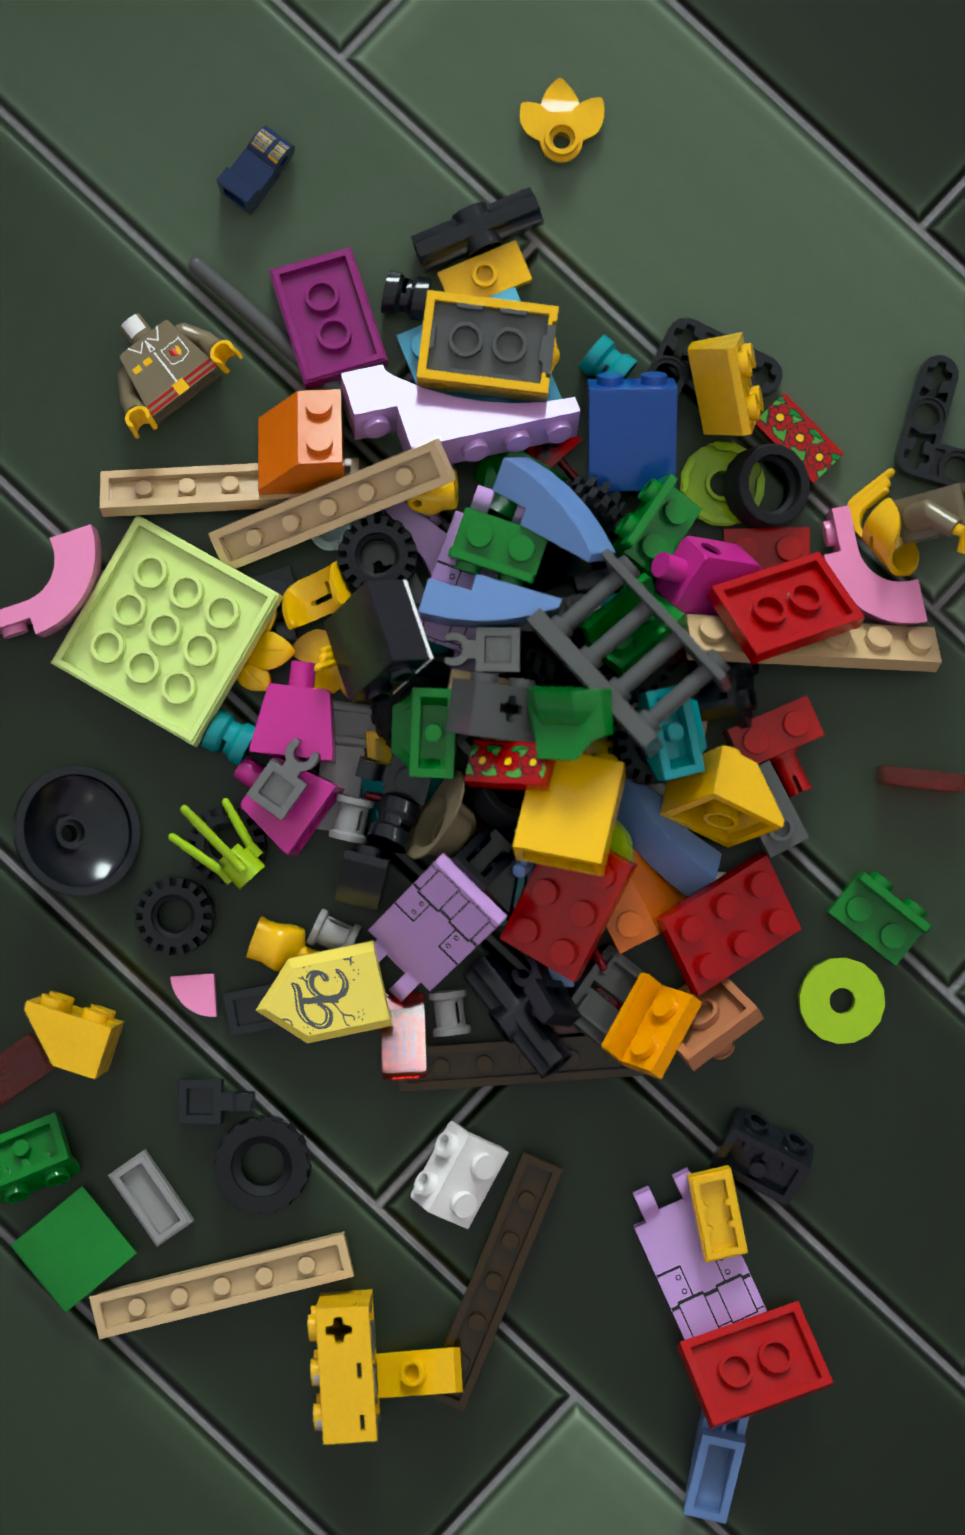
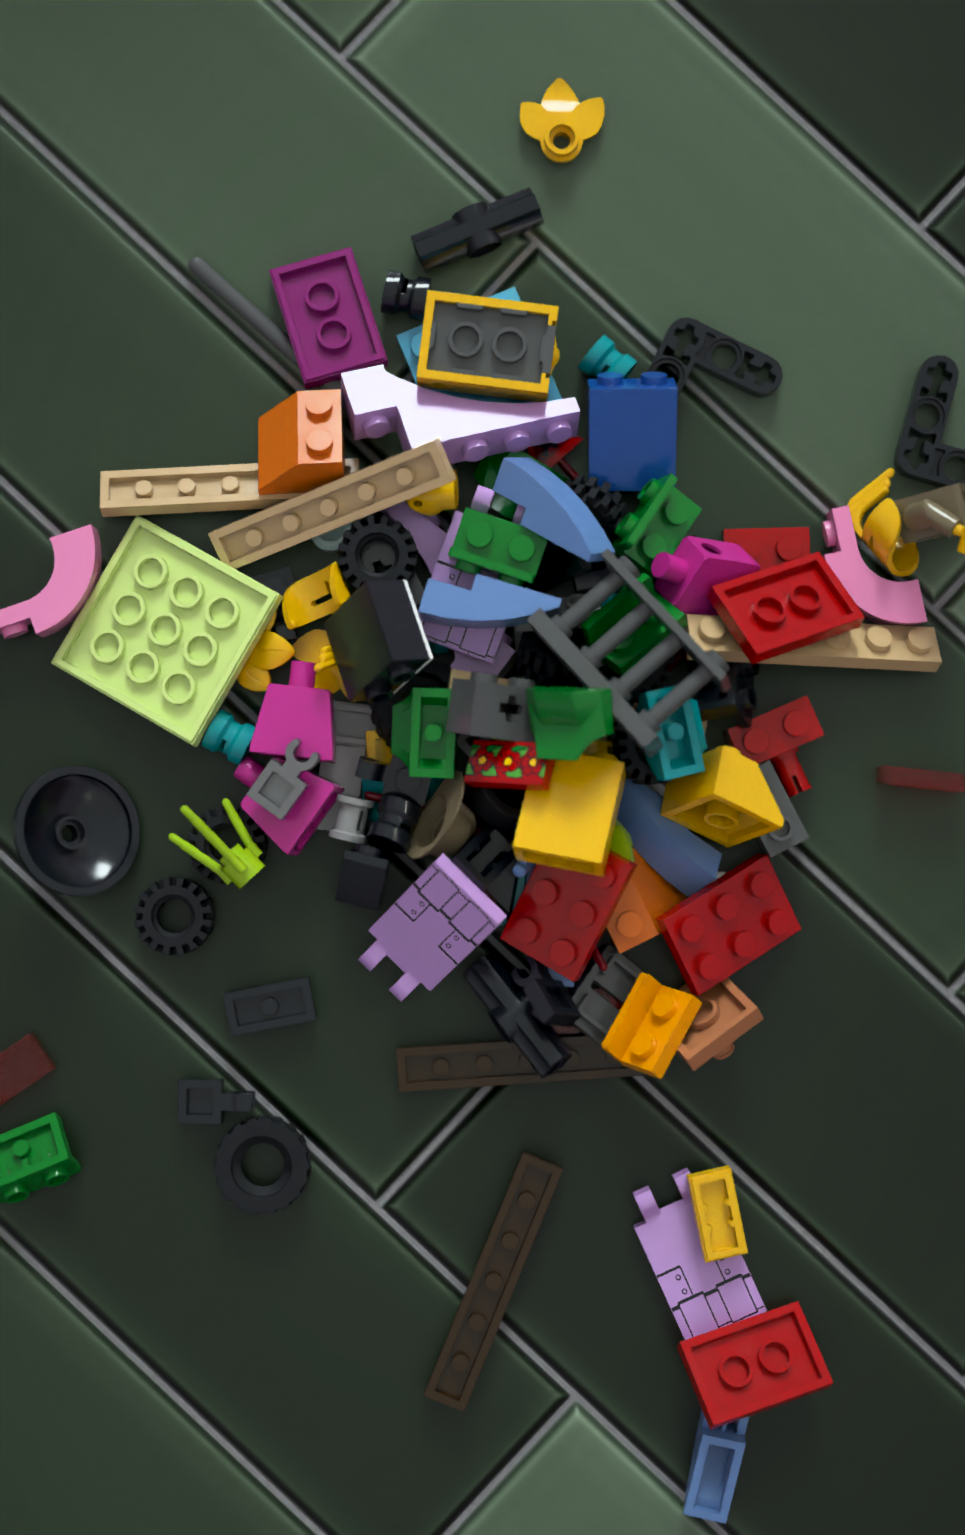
(73, 1249): green slope -> none
(75, 1036): yellow slope -> none
(151, 1197): light grey tile -> none
(166, 368): dark tan torso -> none
(197, 993): bright pink tile -> none
(221, 1285): tan plate -> none
(256, 169): dark blue leg -> none
(276, 943): yellow piece -> none
(329, 994): light yellow tile -> none
(332, 932): light grey bush -> none
(345, 1367): yellow piece -> none
(406, 1039): clear red tile -> none
(419, 1372): yellow plate -> none
(449, 1012): light grey bush -> none
(458, 1175): white bracket -> none
(487, 272): yellow plate -> none
(494, 649): flat silver plate -> none
(696, 482): lime tile -> none
(724, 385): yellow slope -> none
(764, 1156): black bracket -> none
(789, 426): tile -> none
(795, 482): black tyre -> none
(865, 1009): lime tile -> none
(879, 916): green bracket -> none

